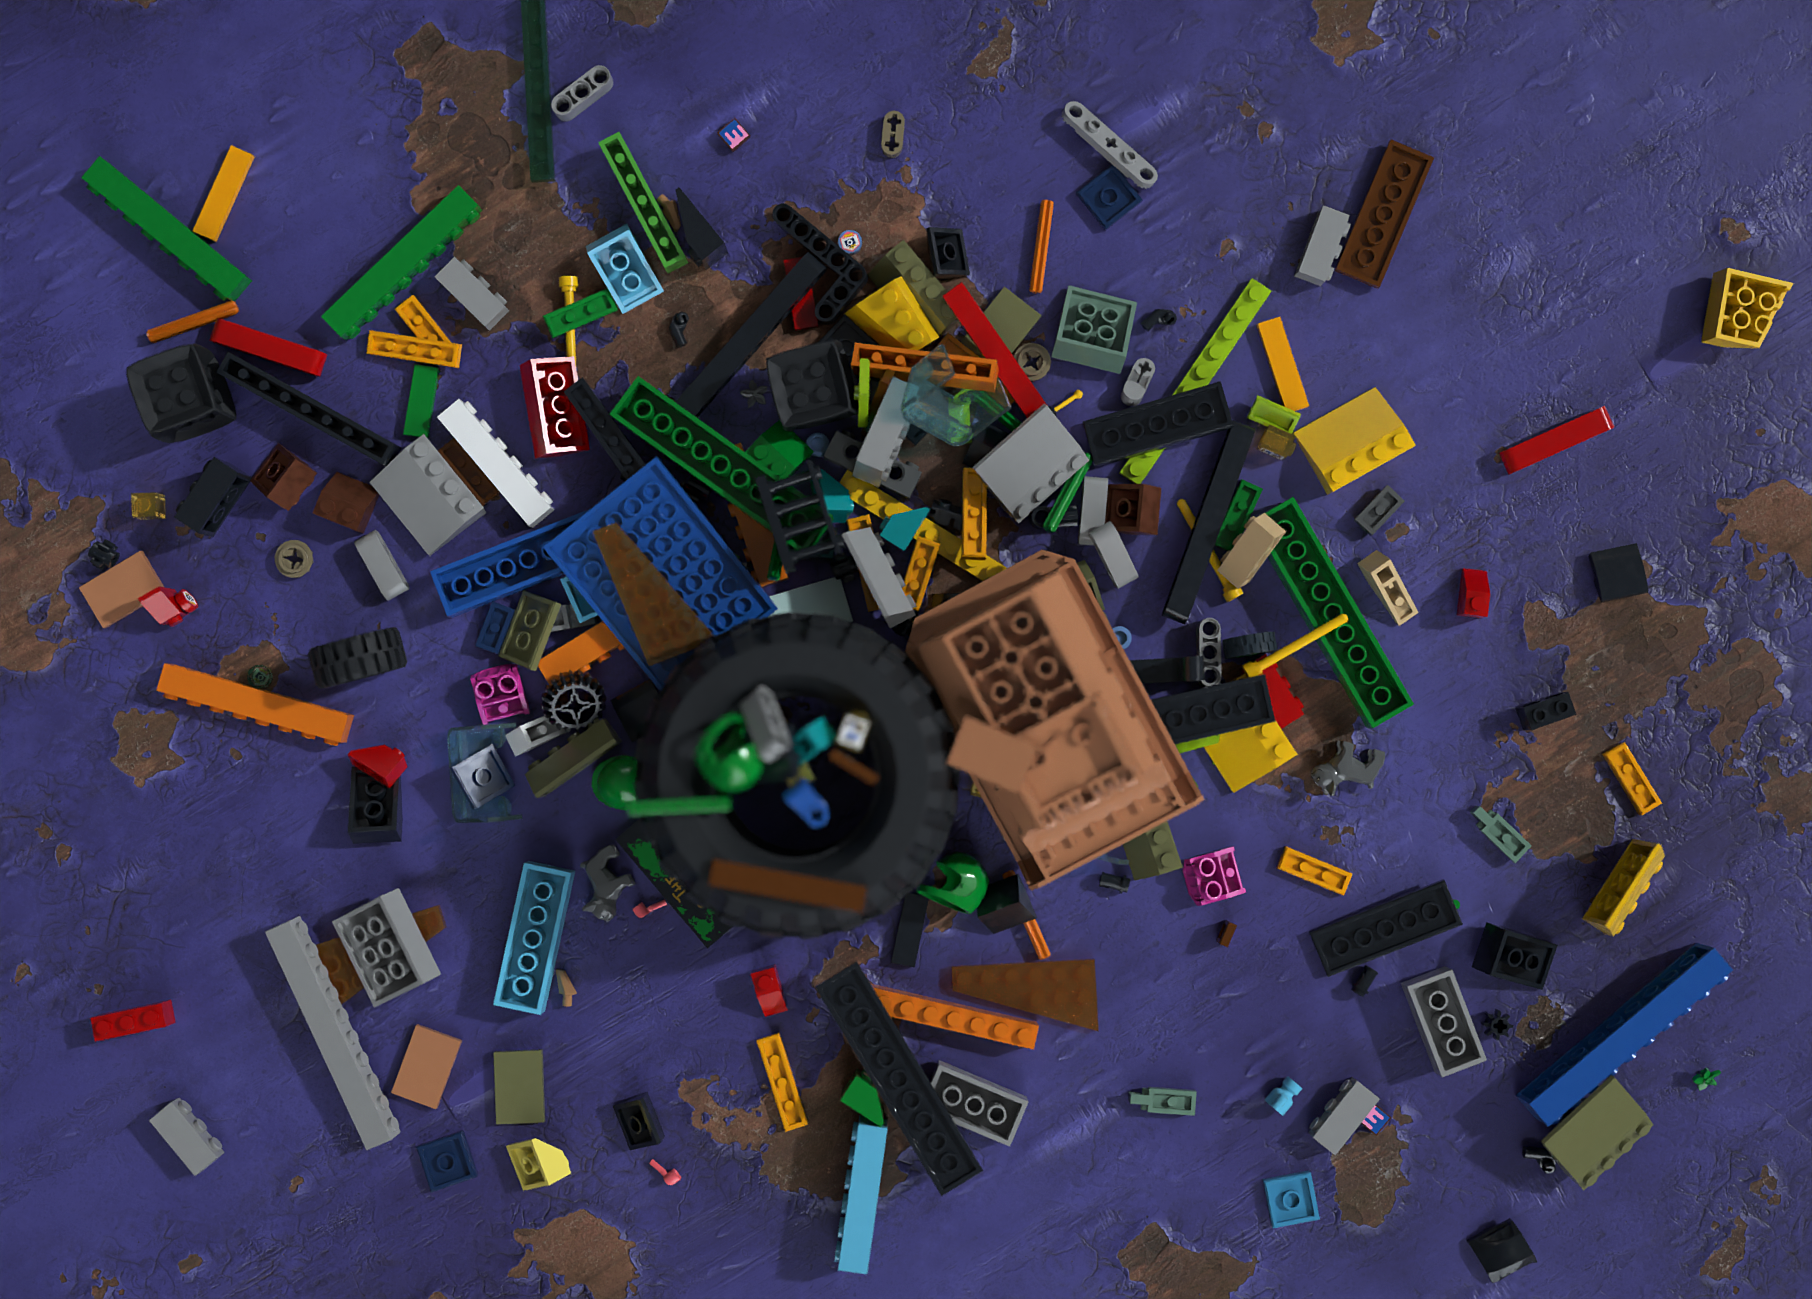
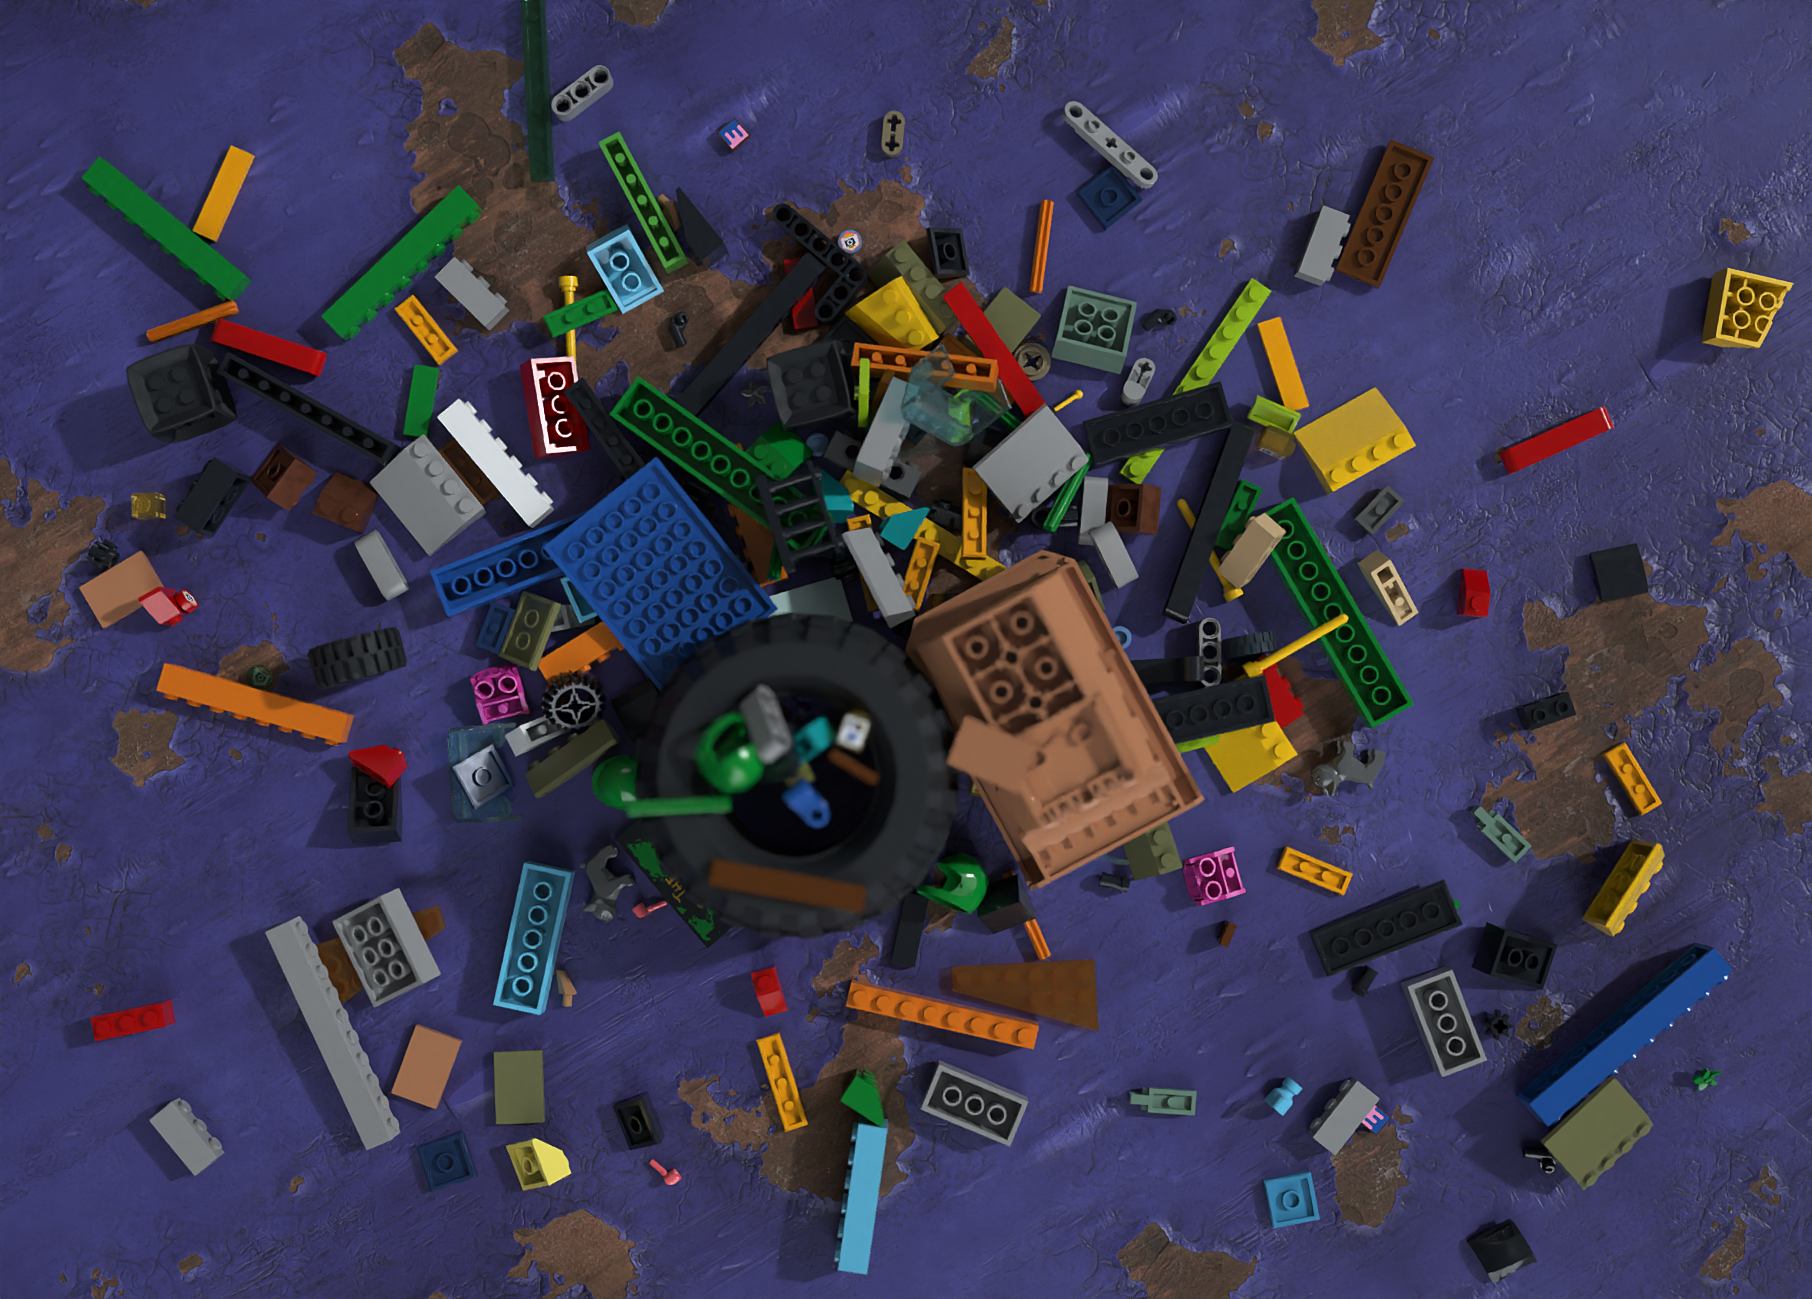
(288, 549): dark tan gear -> none
(414, 349): light orange tile -> none
(655, 609): clear orange wing -> none
(899, 1078): black plate -> none

